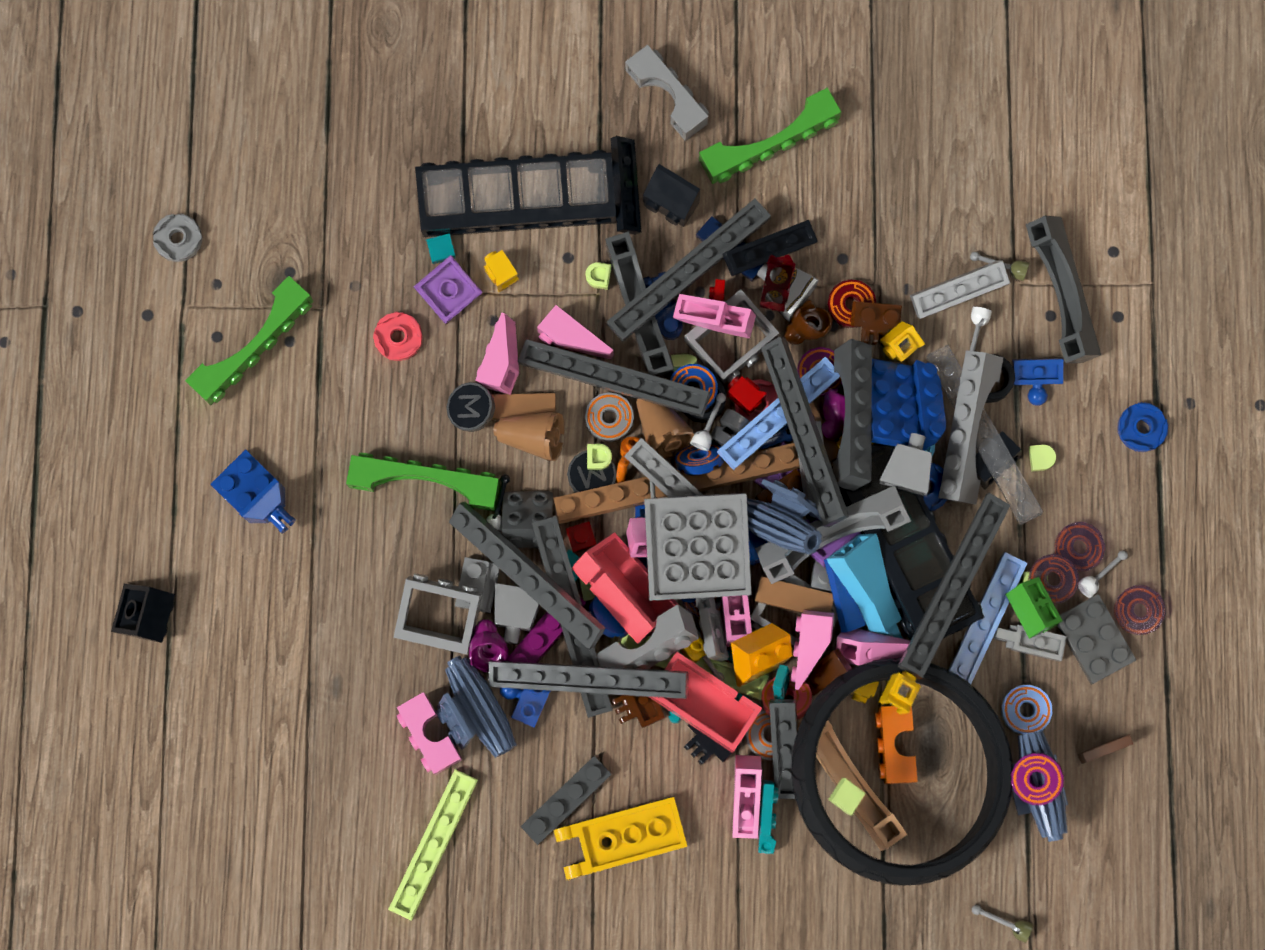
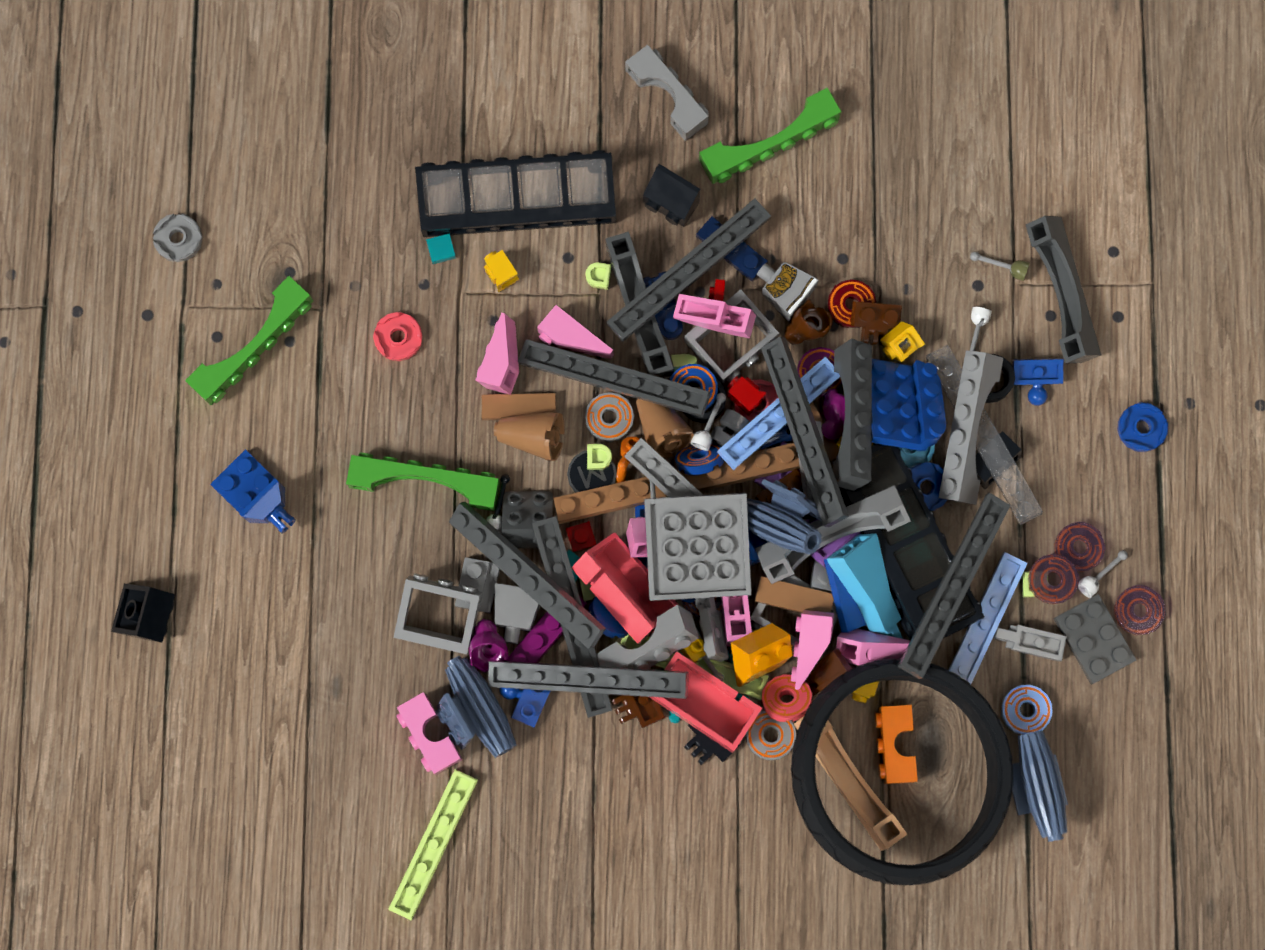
(448, 289): medium lavender tile -> none
(470, 407): black tile -> none
(566, 800): dark grey plate -> none
(625, 185): black plate -> none
(634, 836): yellow hinge -> none
(746, 796): bright pink slope -> none
(767, 818): teal hinge -> none
(776, 244): black plate -> none
(781, 682): teal tile -> none
(783, 262): dark red piece -> none
(783, 734): dark grey plate -> none
(846, 796): yellowish green tile -> none
(900, 692): yellow window -> none
(909, 467): light grey torso -> none
(959, 289): light grey plate -> none
(1020, 929): hinge -> none
(1033, 607): bright green hinge -> none
(1037, 794): magenta tile -> none
(1041, 457): yellowish green tile -> none
(1105, 749): reddish brown tile -> none

